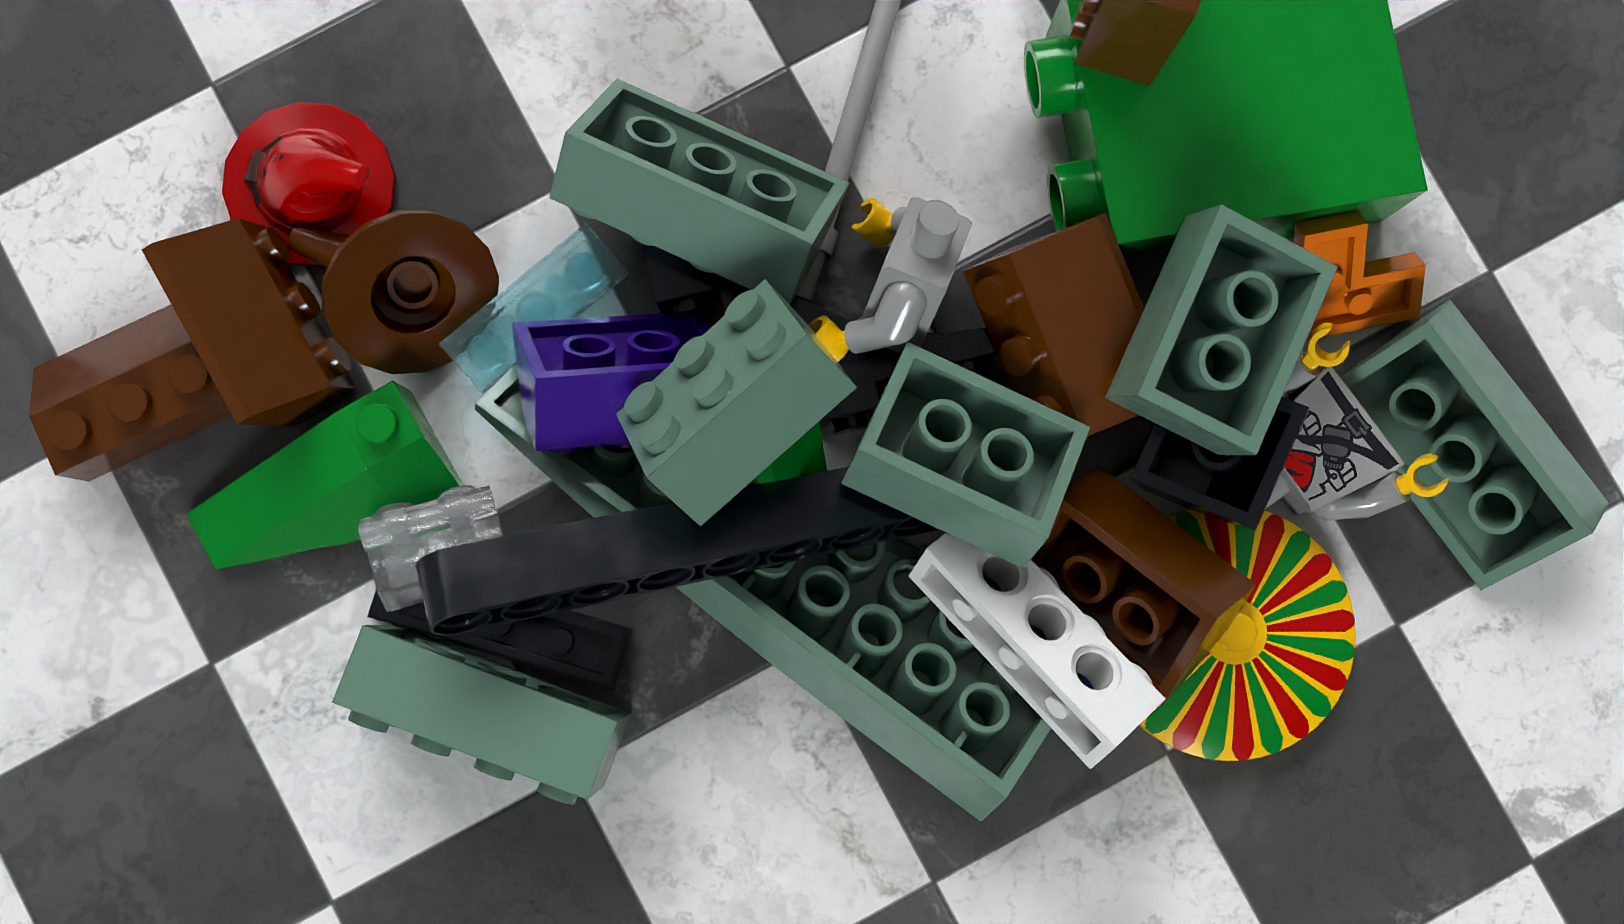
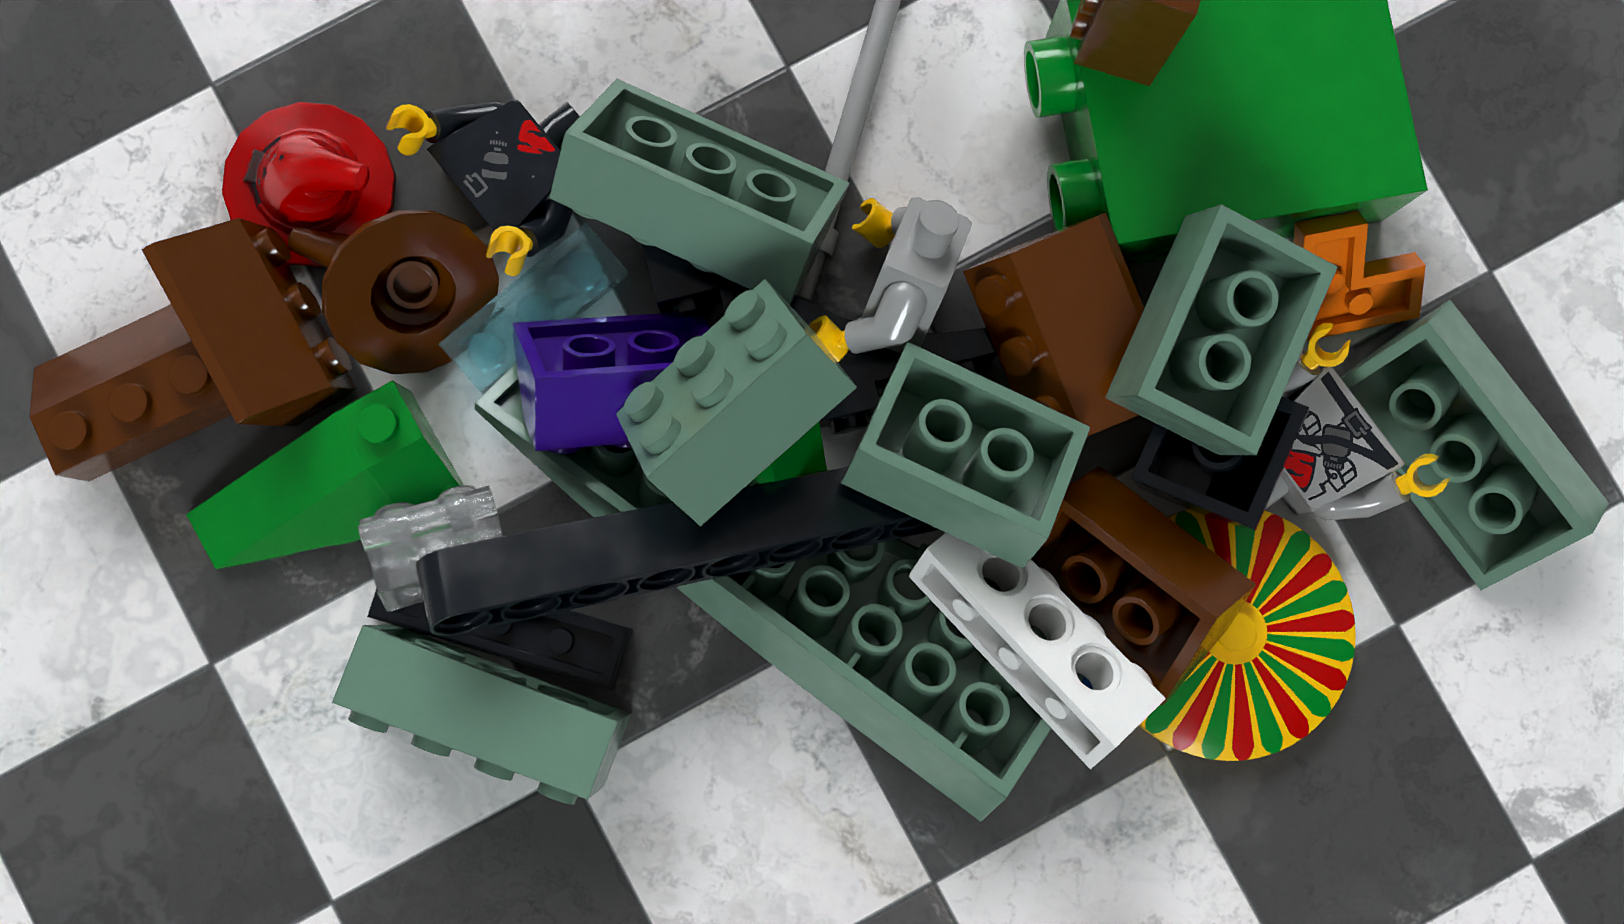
(500, 165): none -> torso

